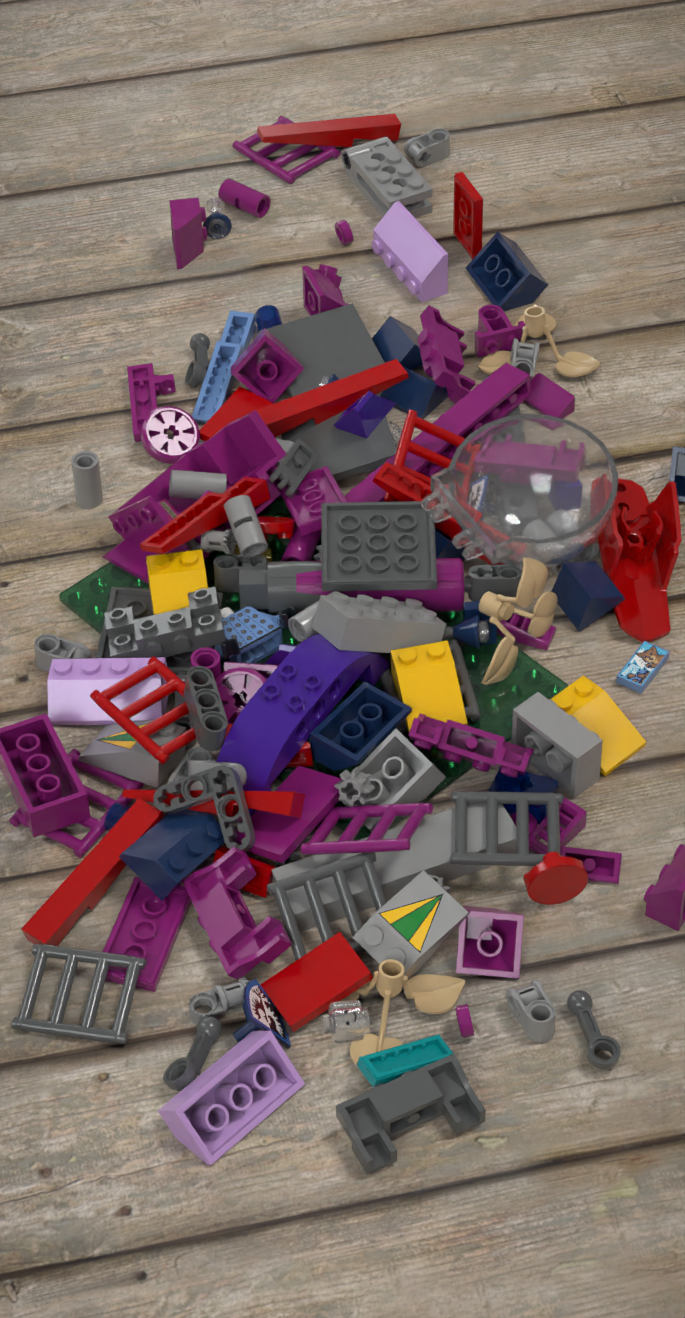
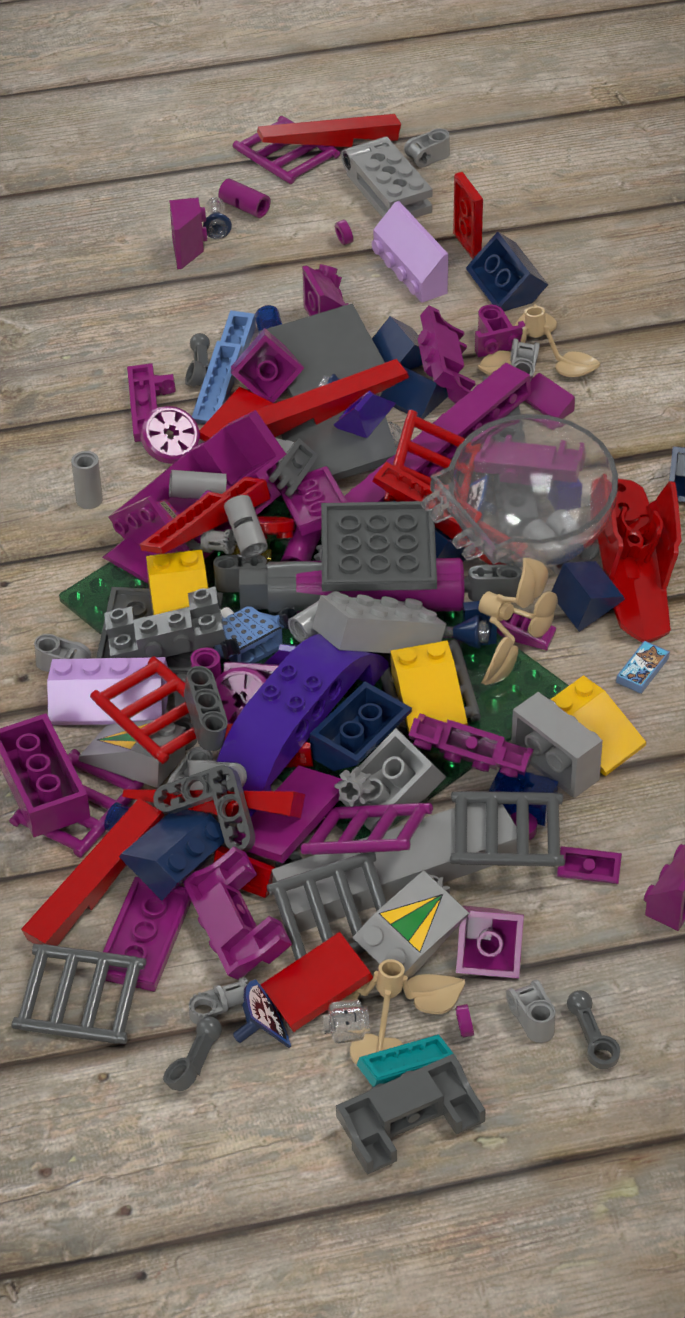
(232, 1096): lavender slope -> none
(556, 879): red tile -> none
(570, 816): magenta slope -> none

